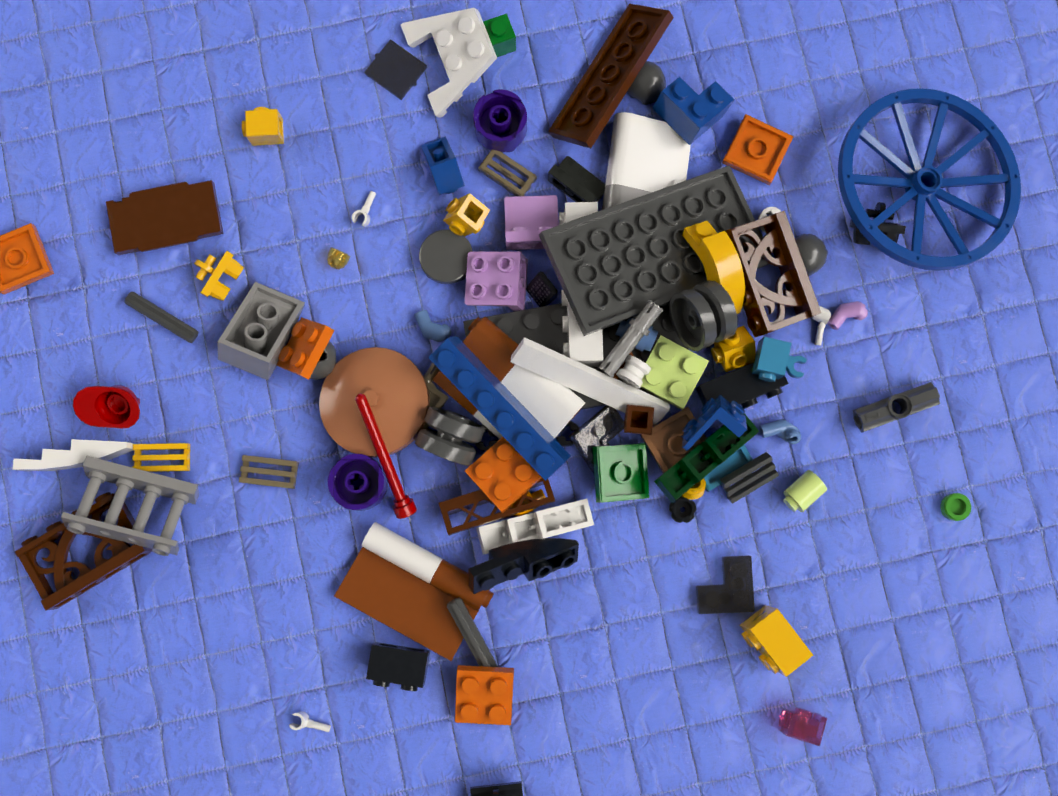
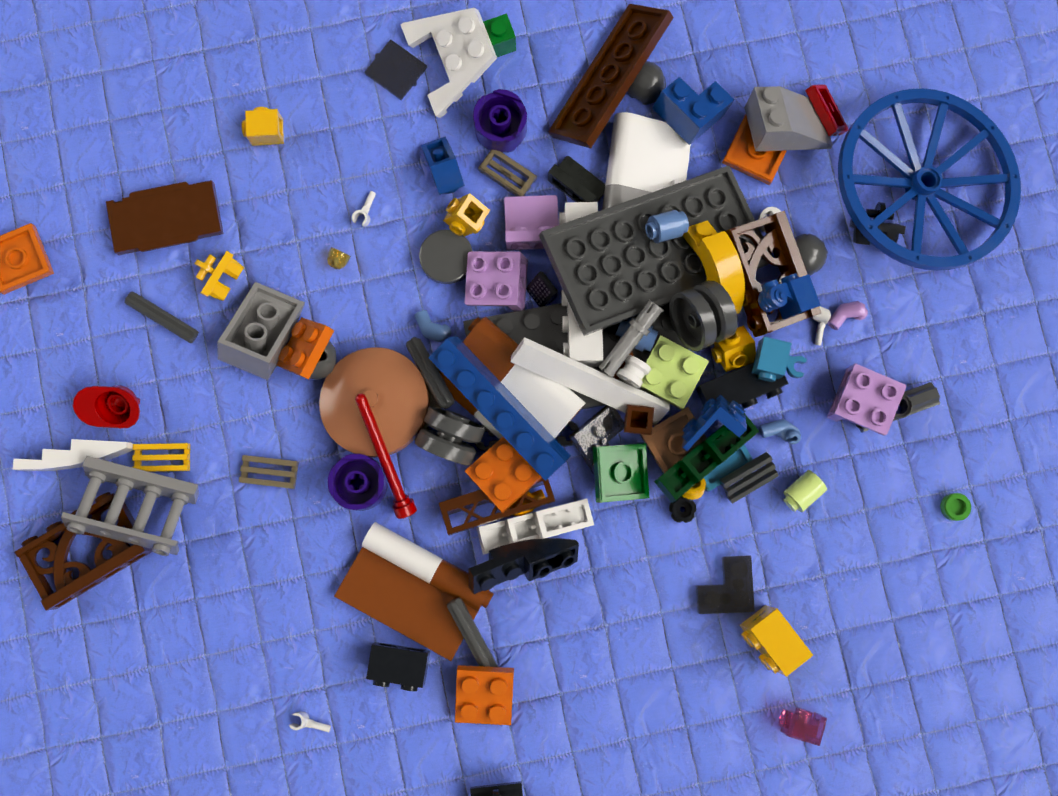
(430, 373): none -> dark grey axle
(667, 226): none -> medium blue brick
(784, 121): none -> light grey slope
(791, 296): none -> blue brick
(827, 110): none -> red tile
(867, 399): none -> lavender bracket

